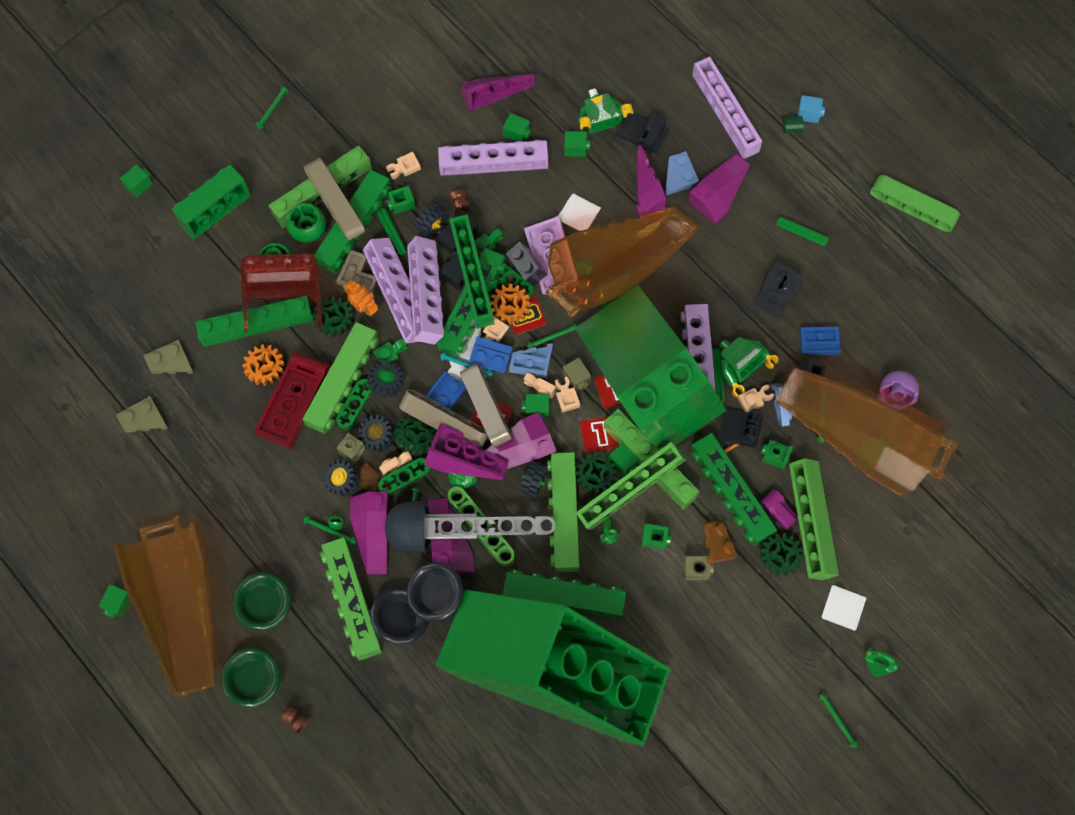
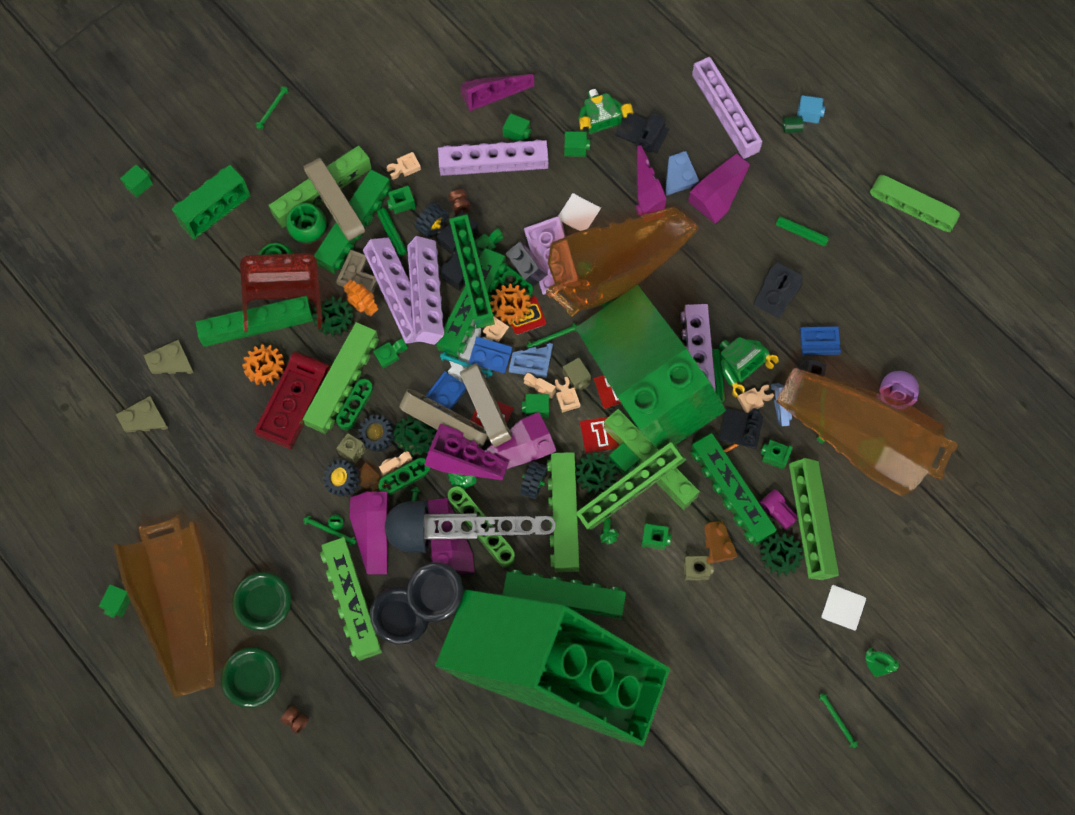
(385, 379): black wheel -> none

